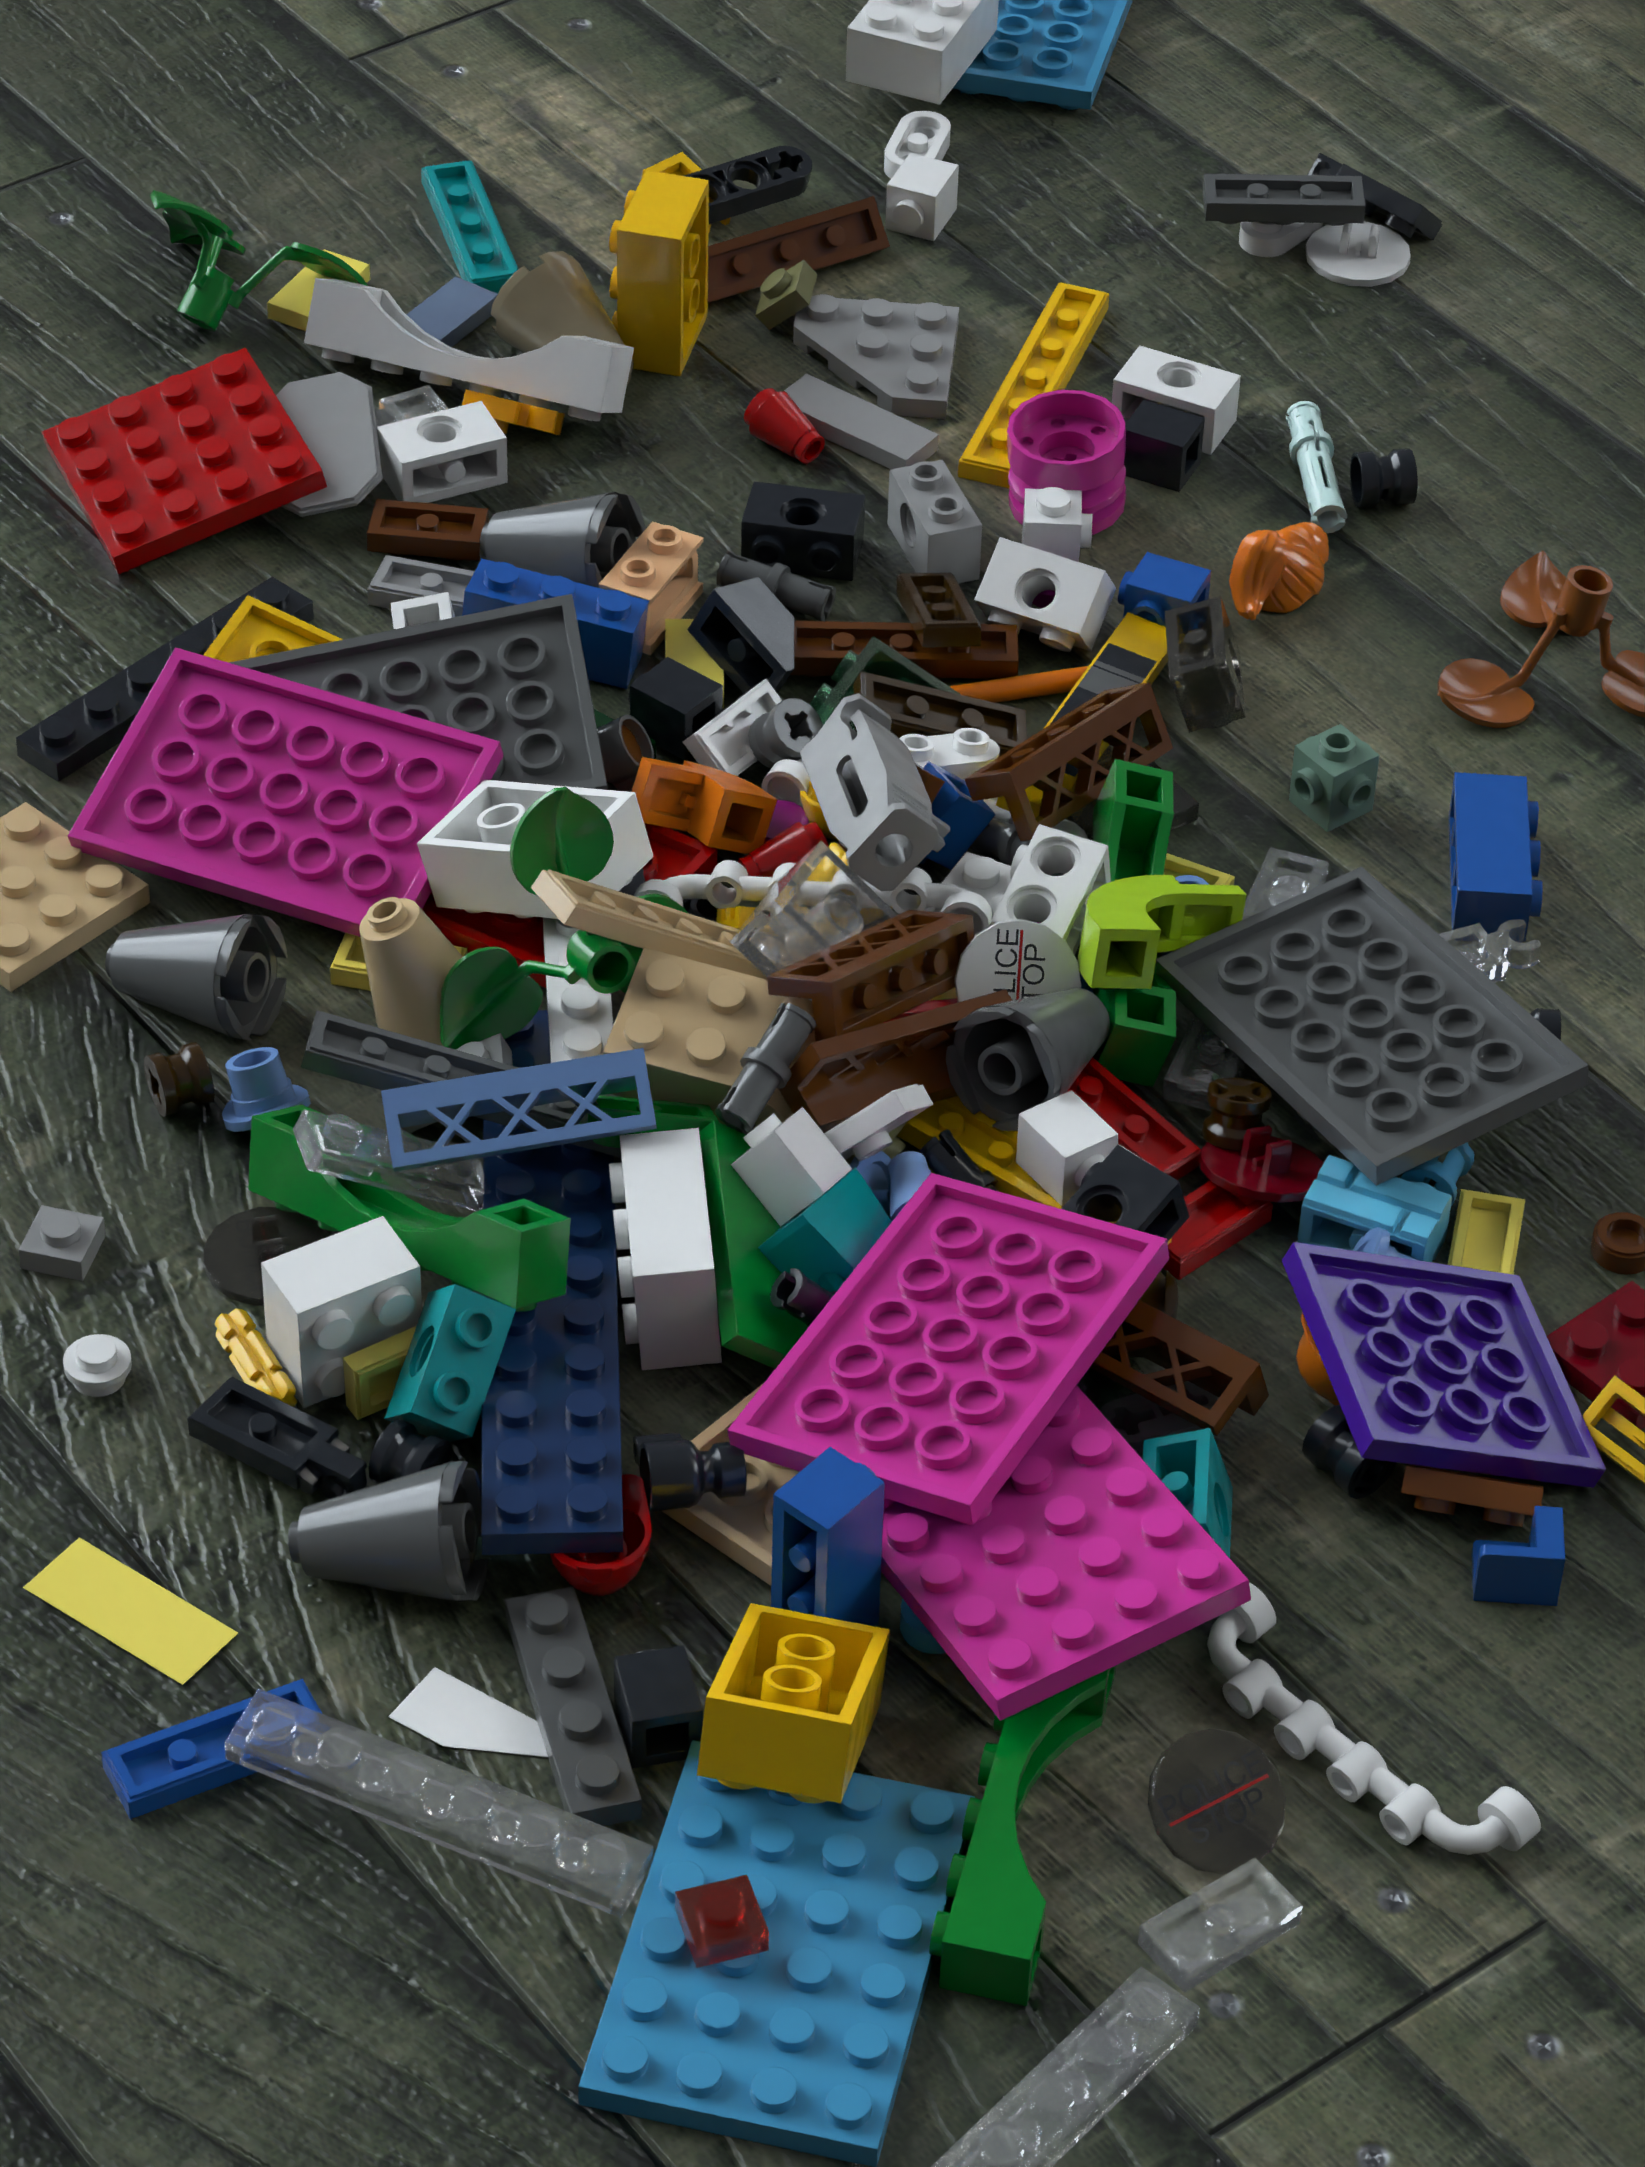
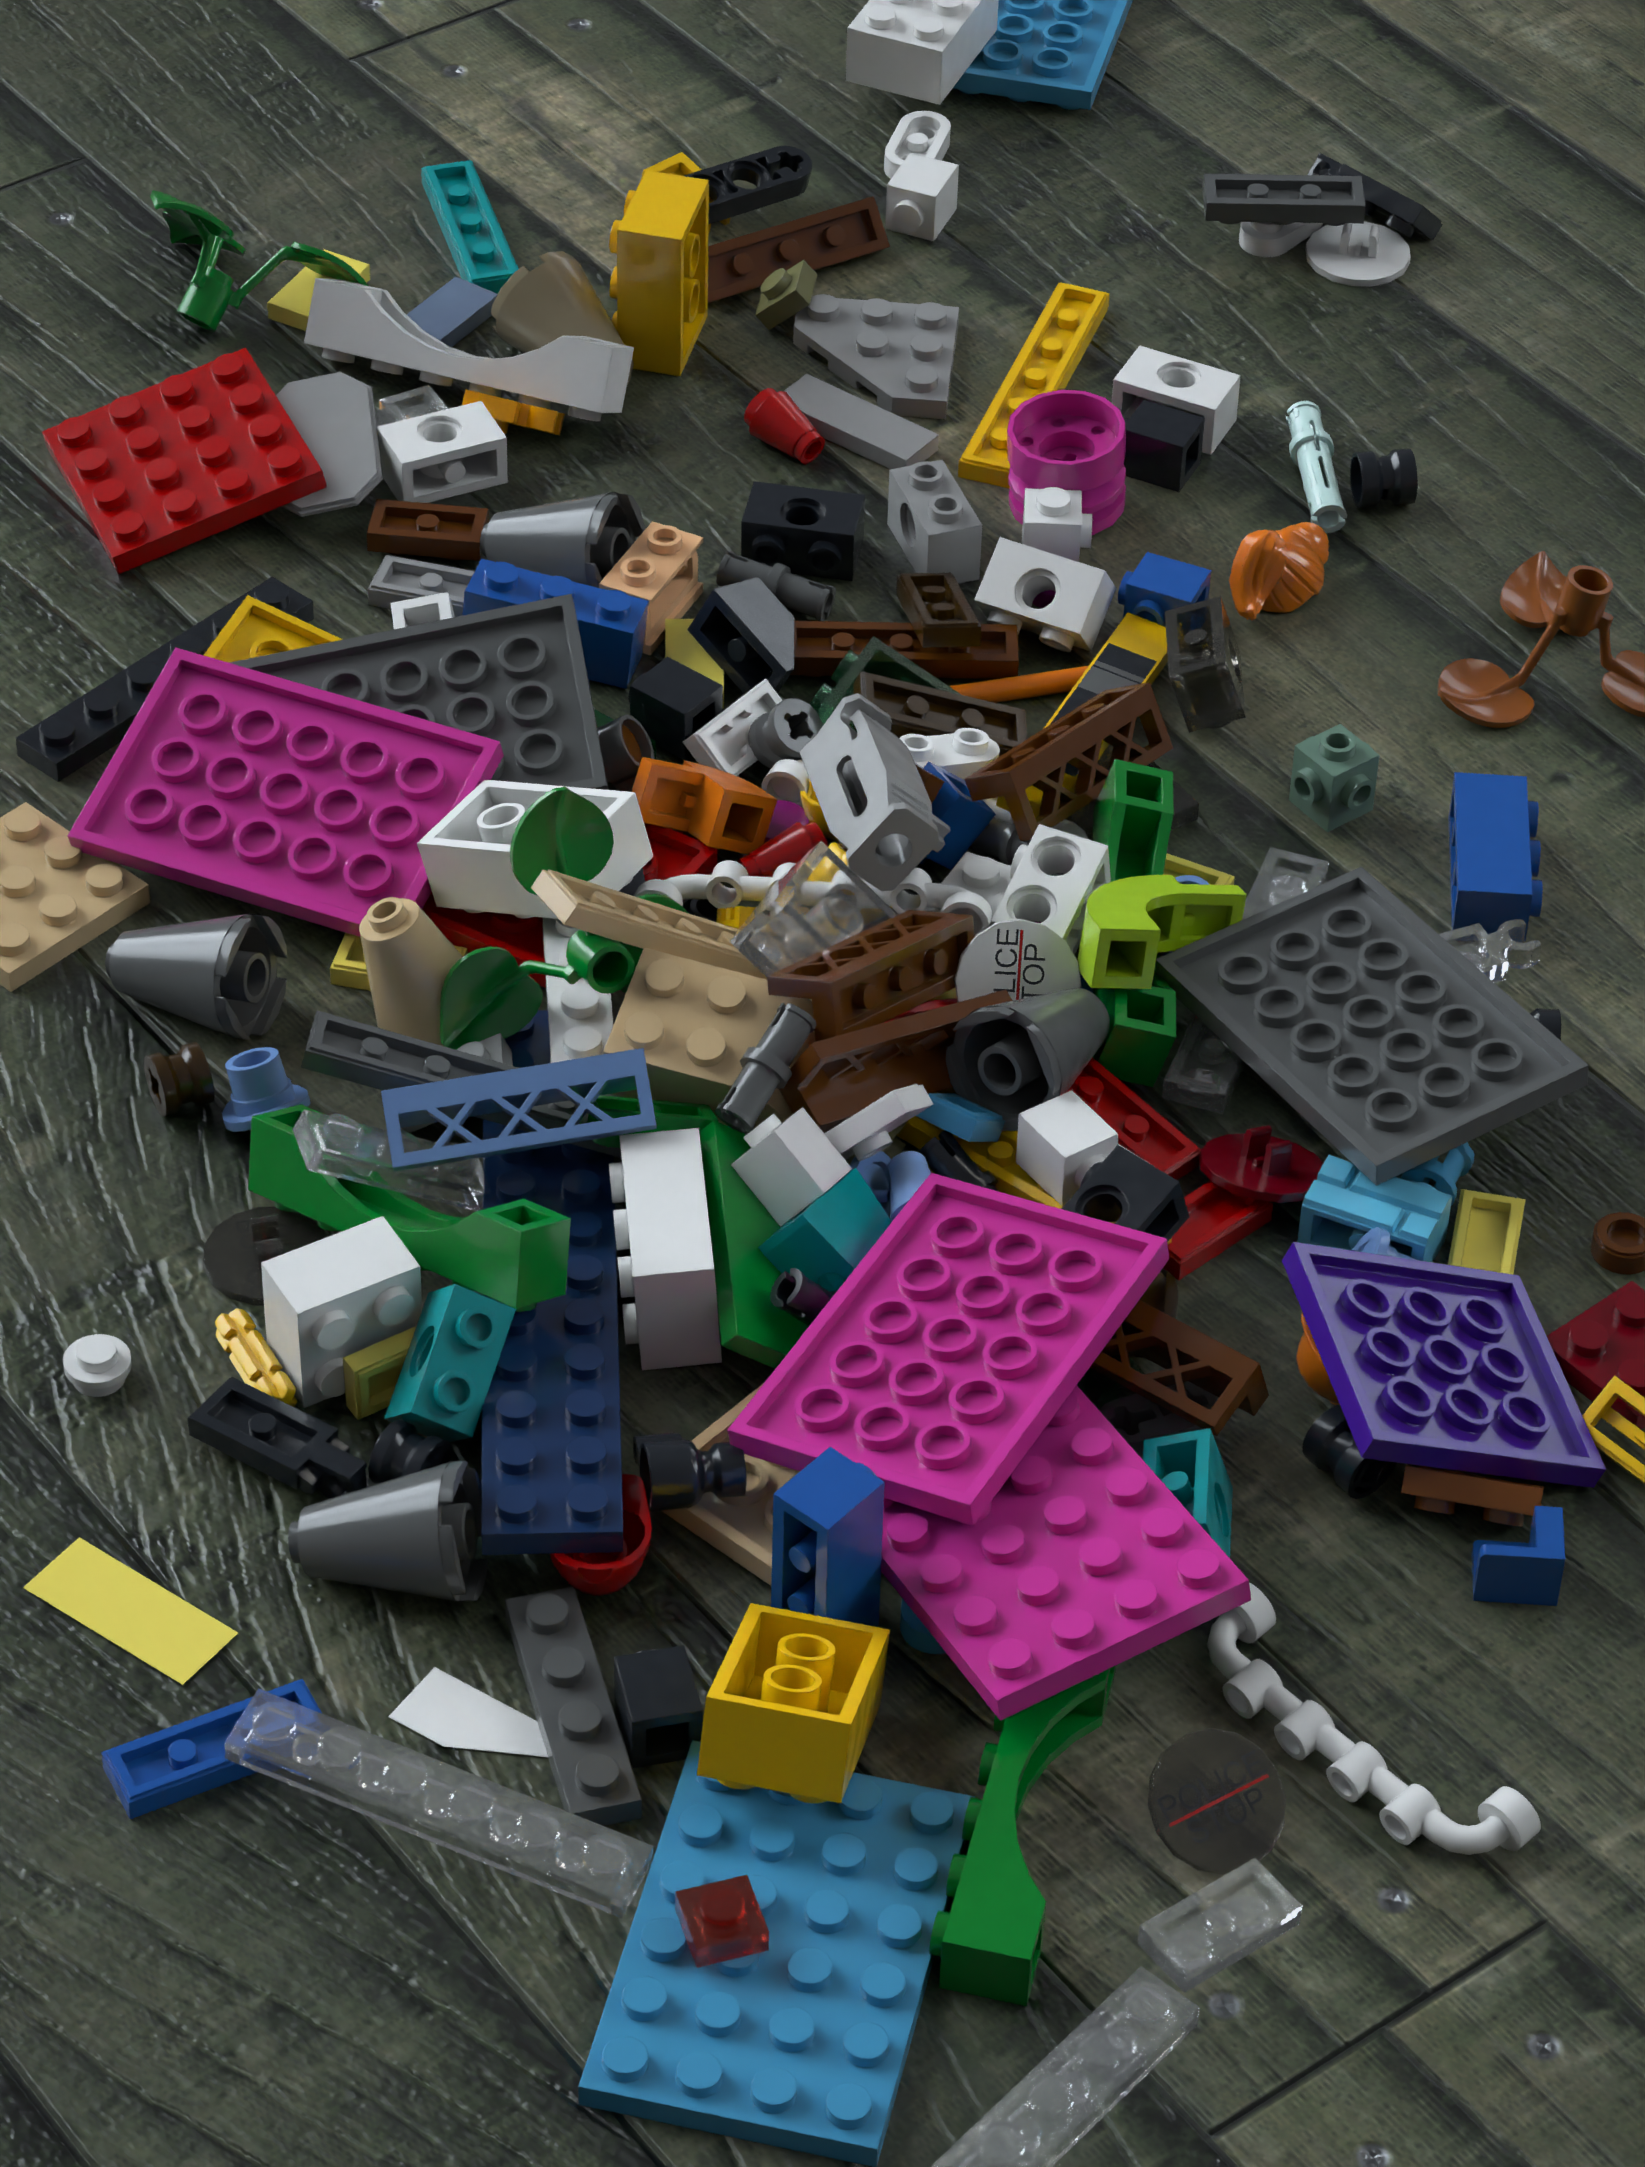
(62, 1243): light grey plate -> none
(963, 1118): none -> dark azure tile
(1235, 1108): dark brown wheel -> none

